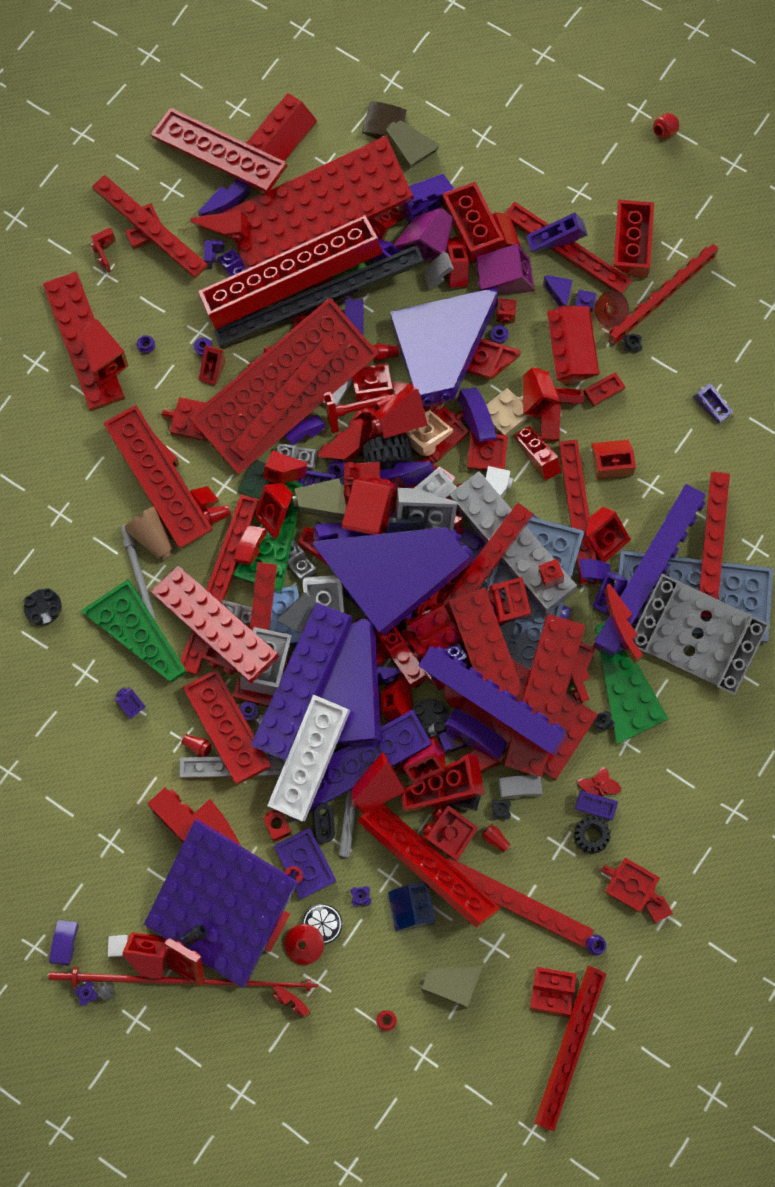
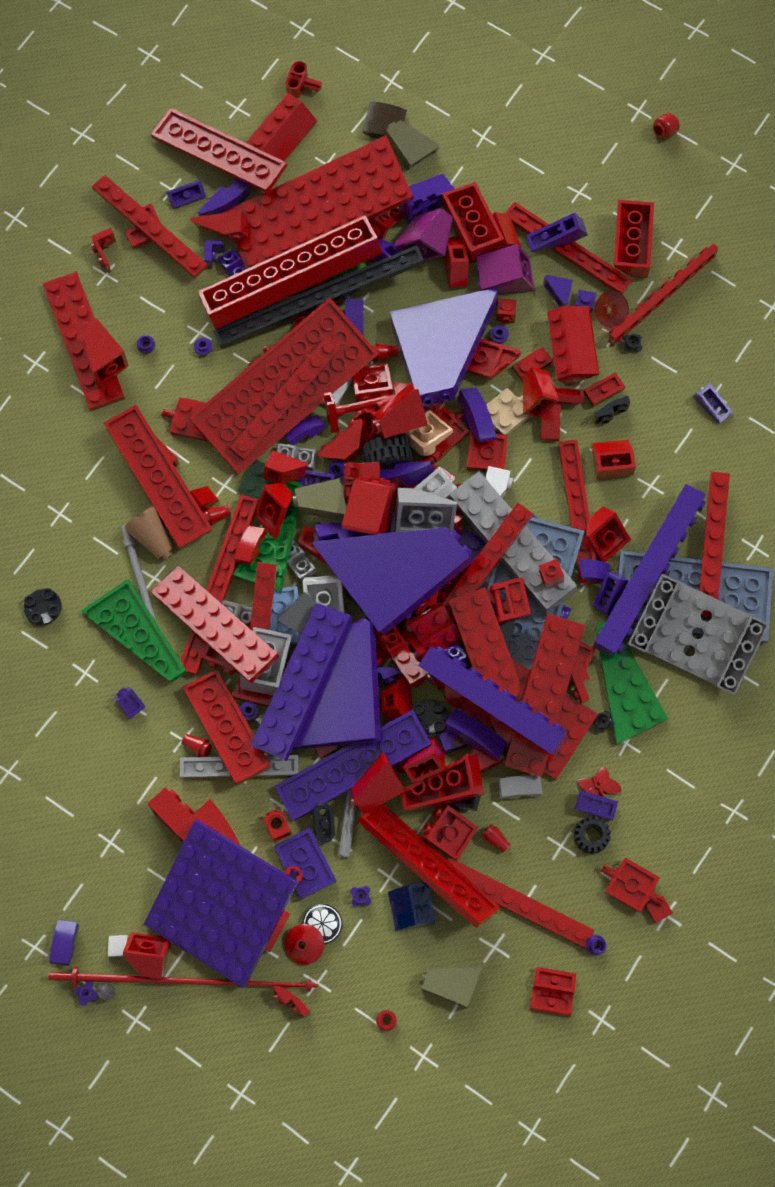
(184, 962): red plate -> none
(186, 194): none -> dark purple slope
(198, 933): black pin -> none
(212, 365): red slope -> none
(300, 80): none -> red beam
(308, 758): white plate -> none
(401, 525): black slope -> none
(437, 269): light grey slope -> none
(505, 805): black plate -> none
(536, 359): none -> red plate
(538, 453): red slope -> none
(570, 1049): red plate -> none
(606, 413): none -> black slope
(620, 616): red slope -> none

